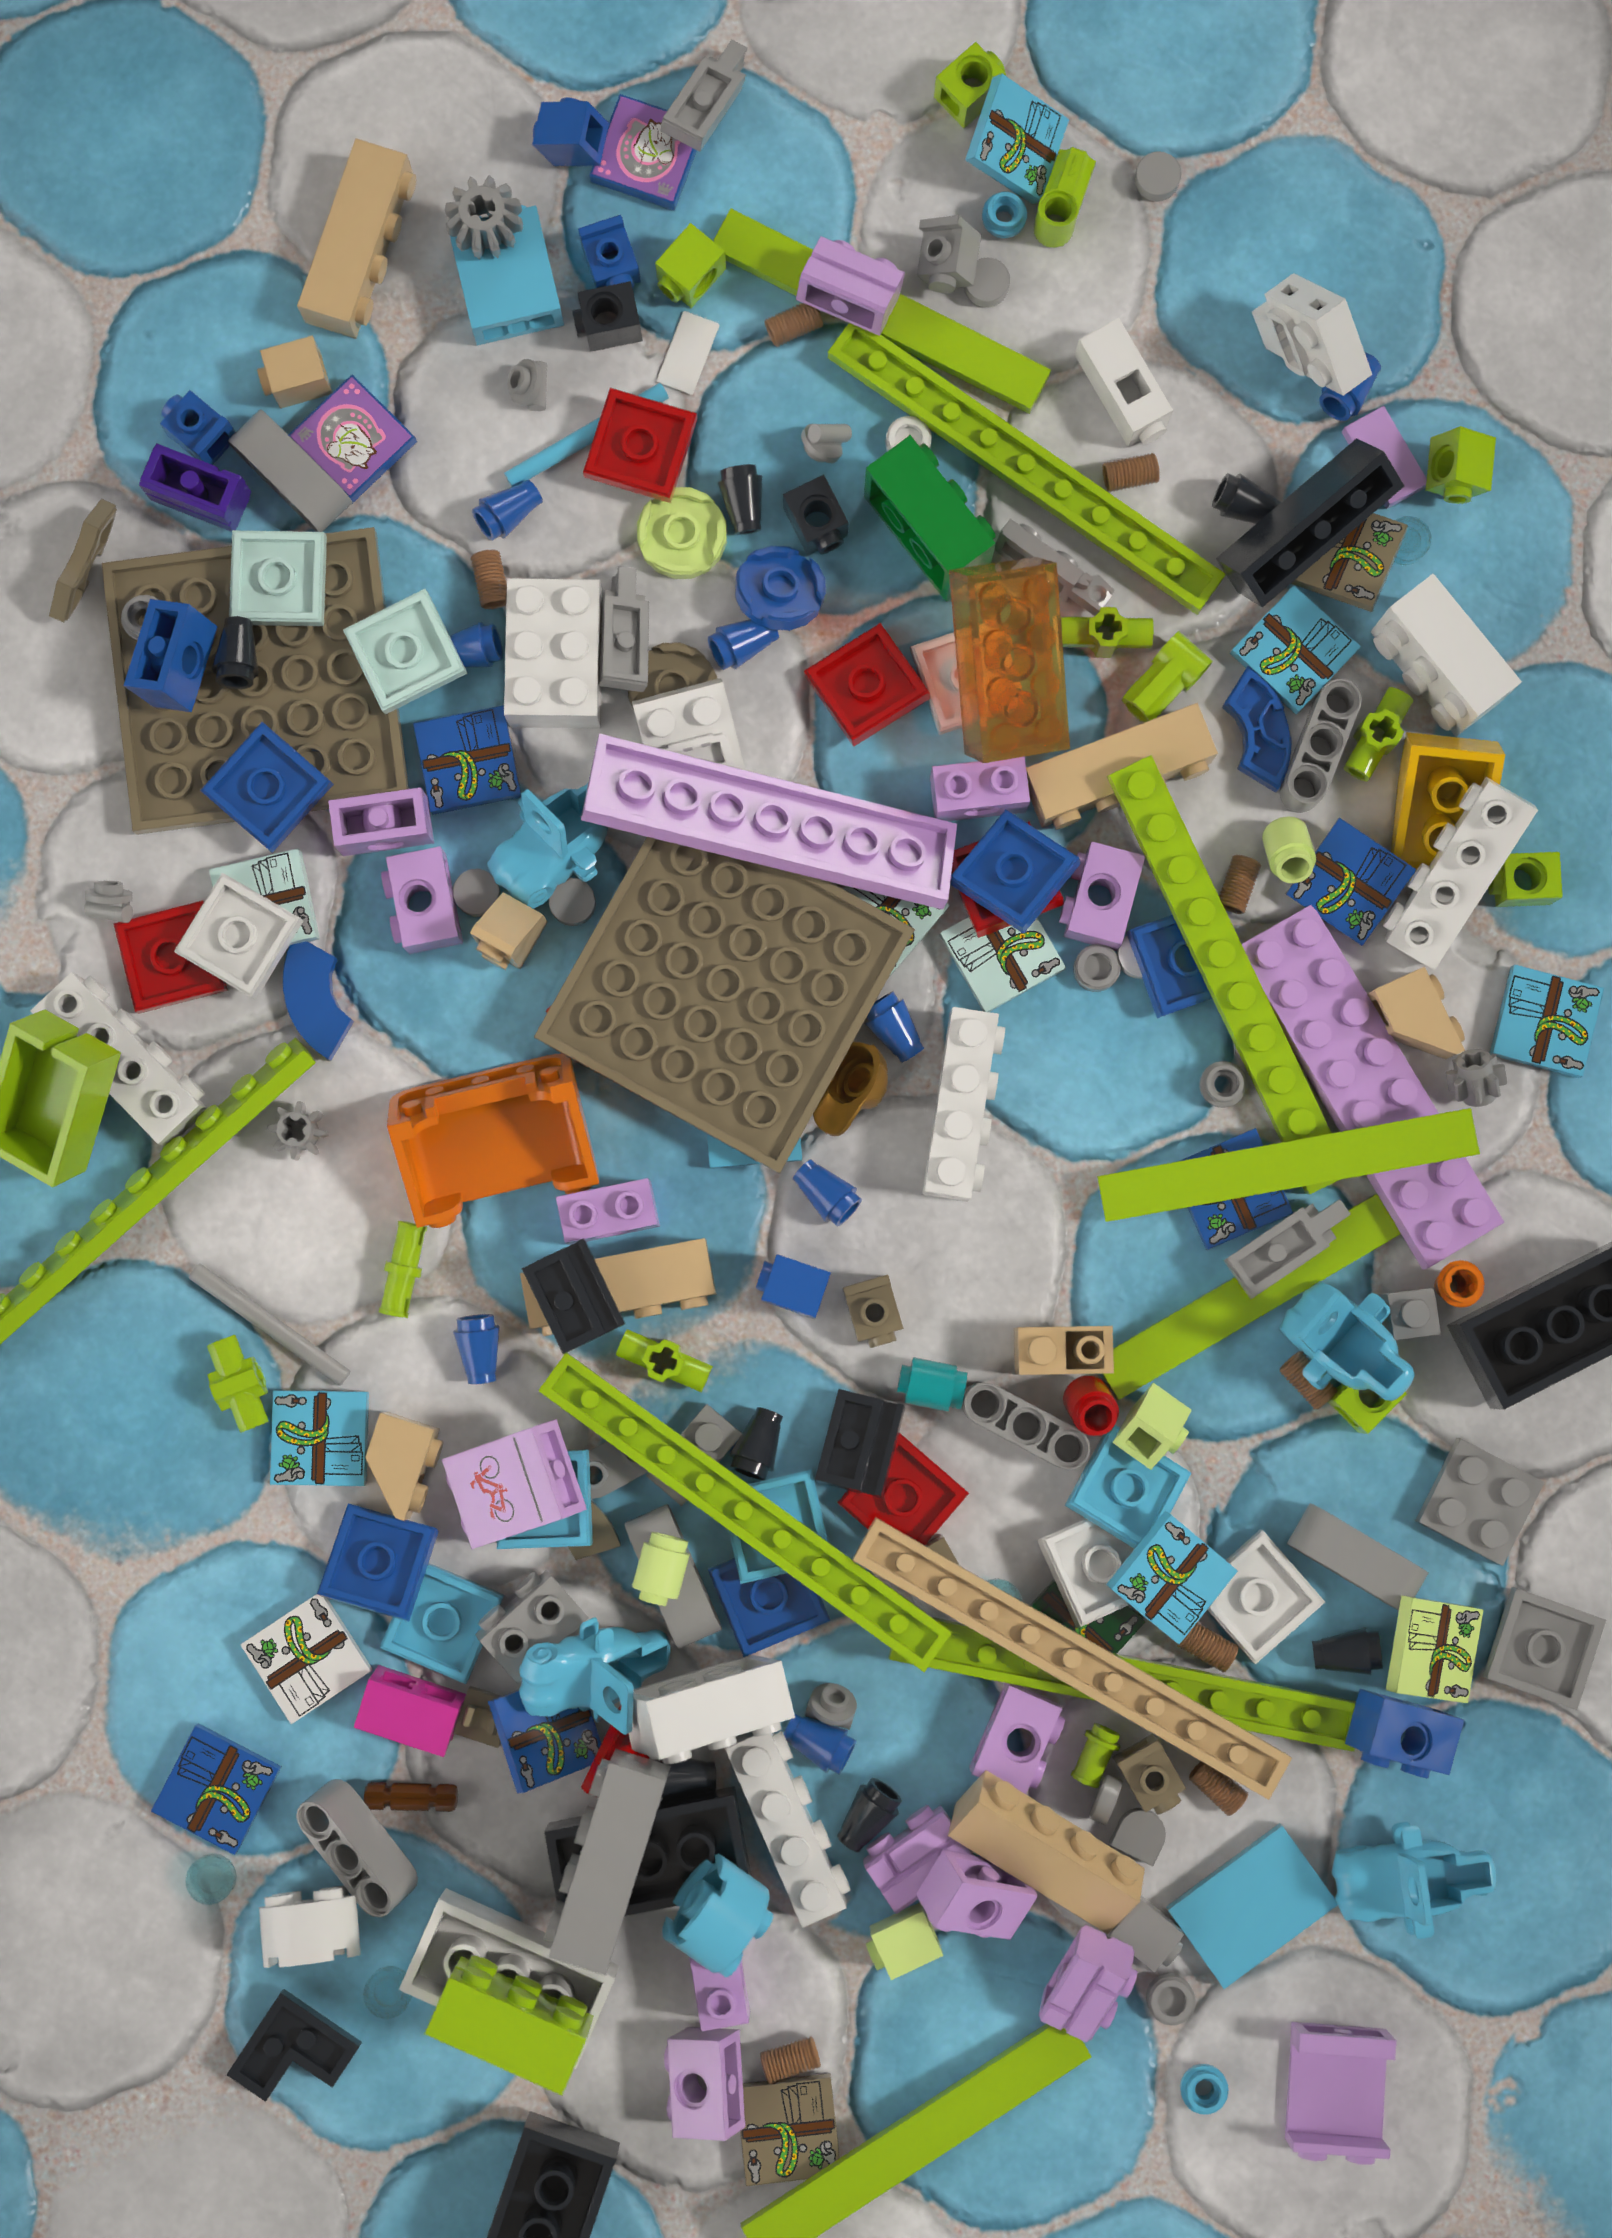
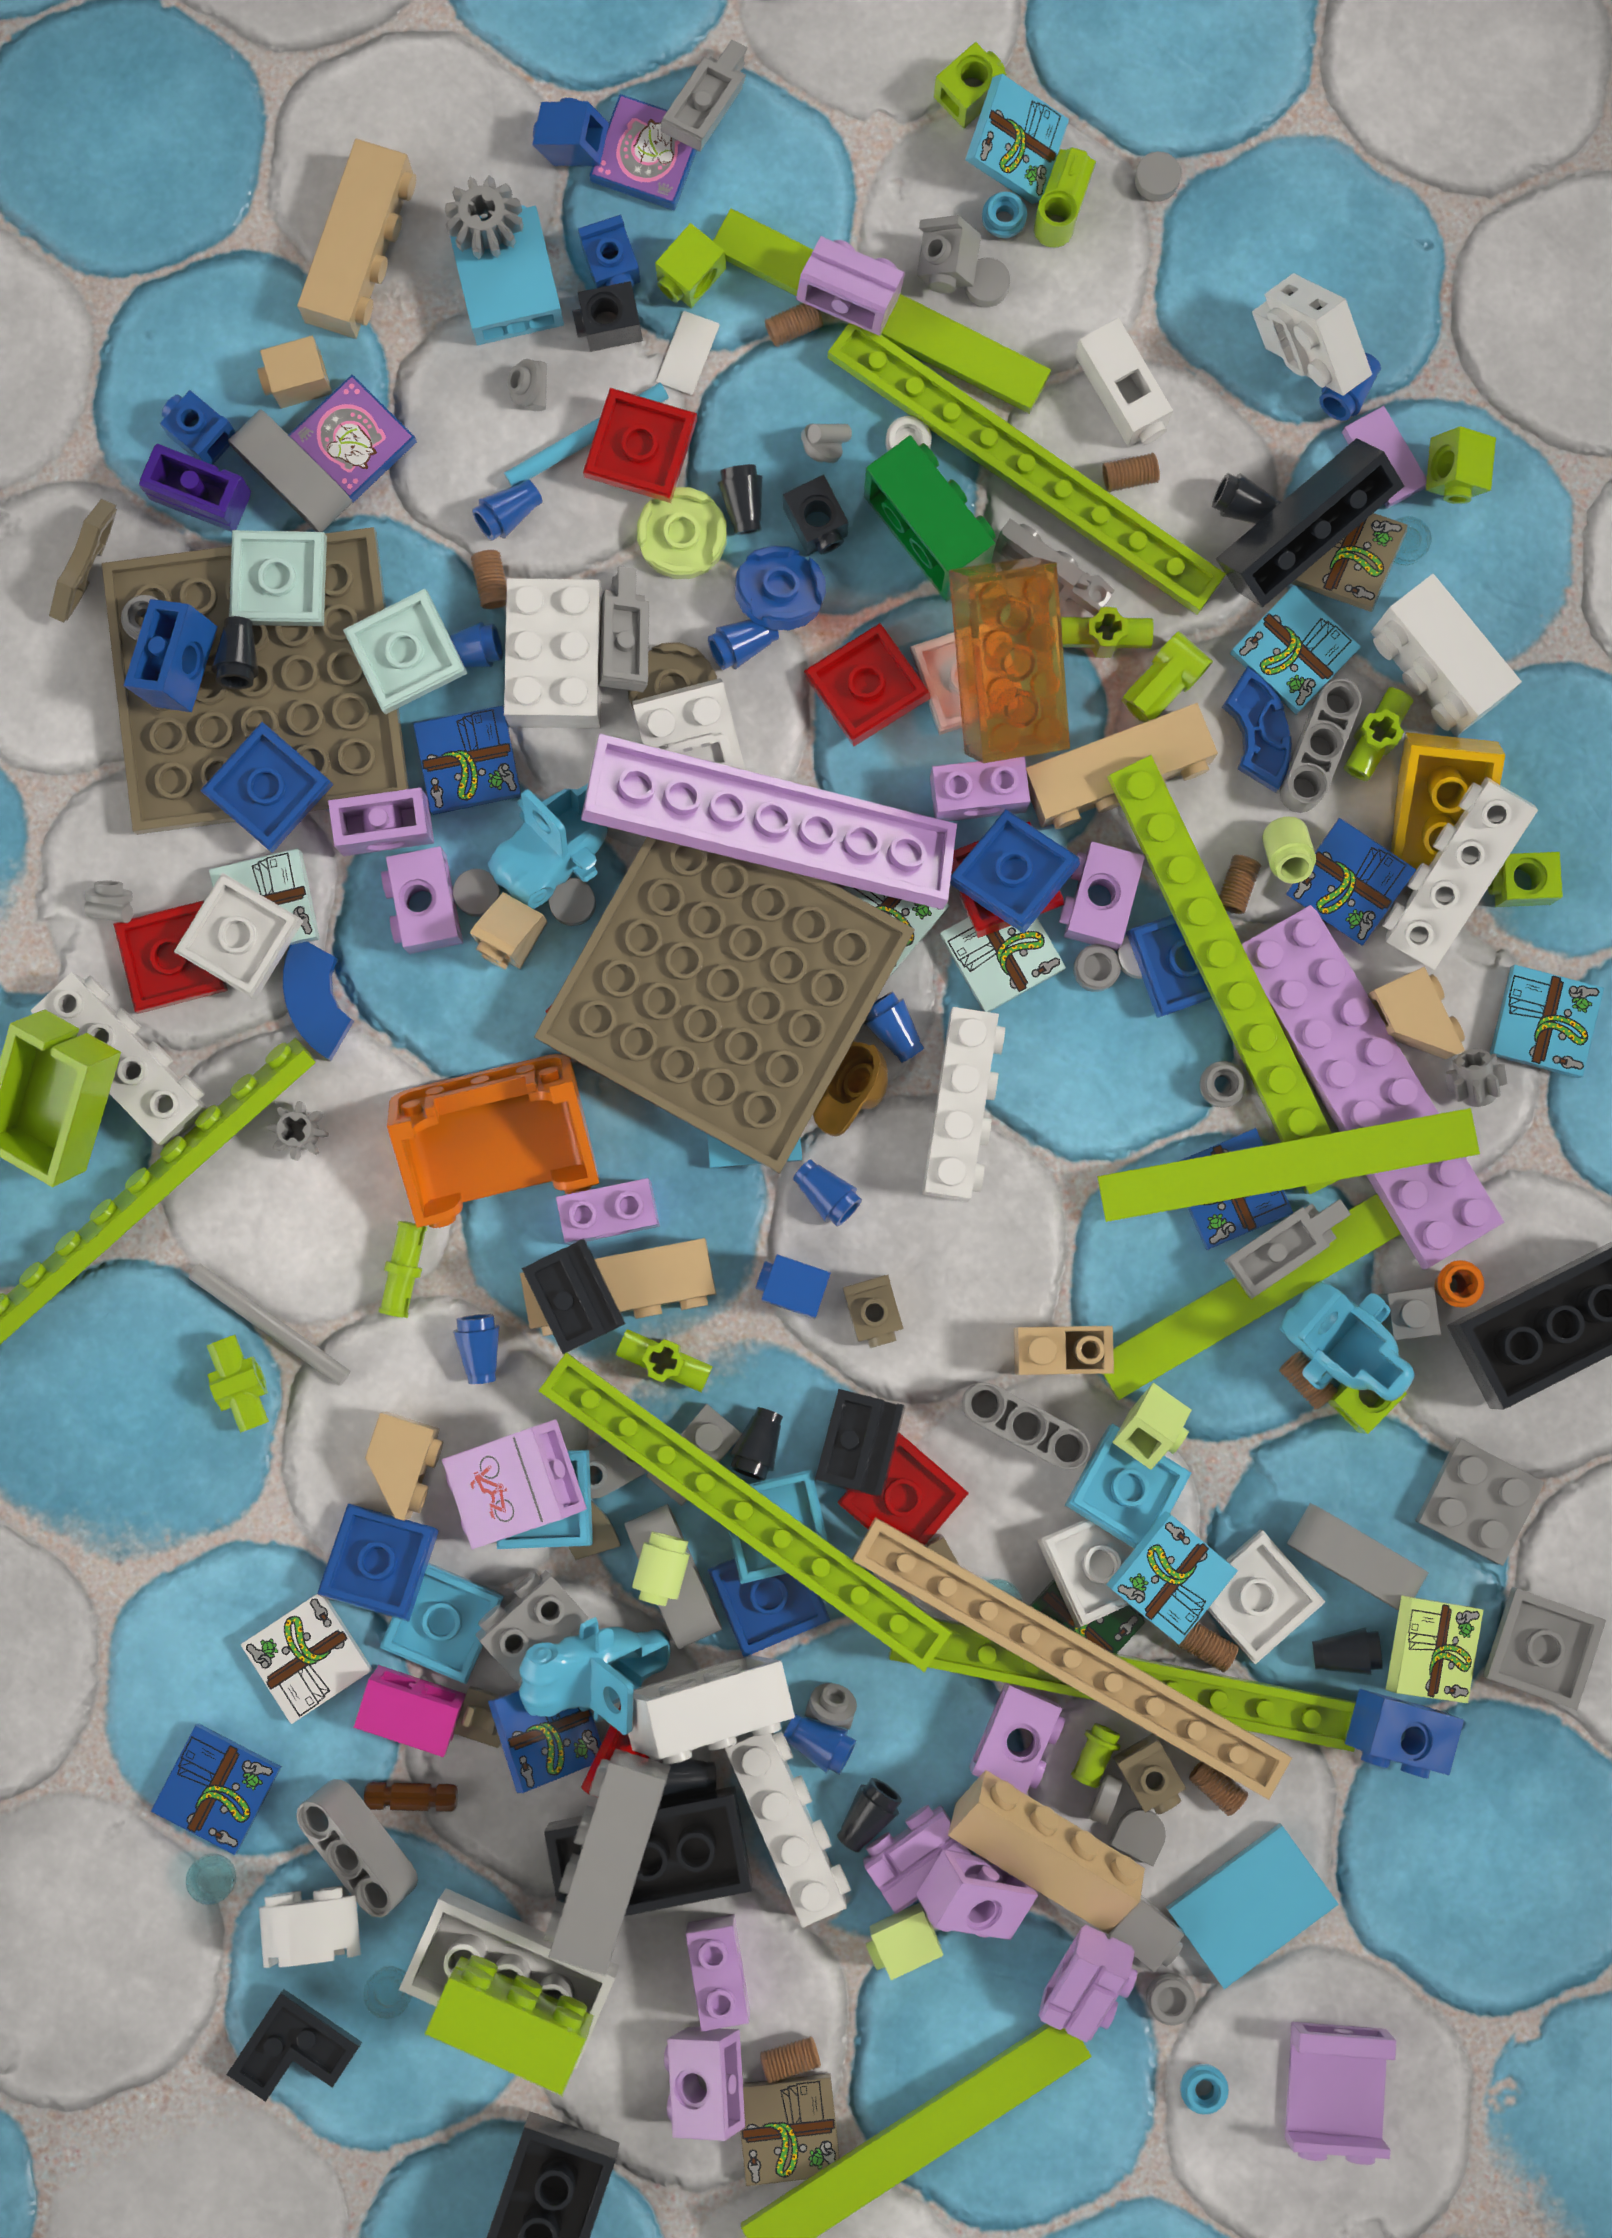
(319, 1438): medium azure tile -> none
(718, 1915): medium azure brick -> none
(932, 1384): teal brick -> none
(1091, 1405): red brick -> none
(1409, 1879): medium azure piece -> none

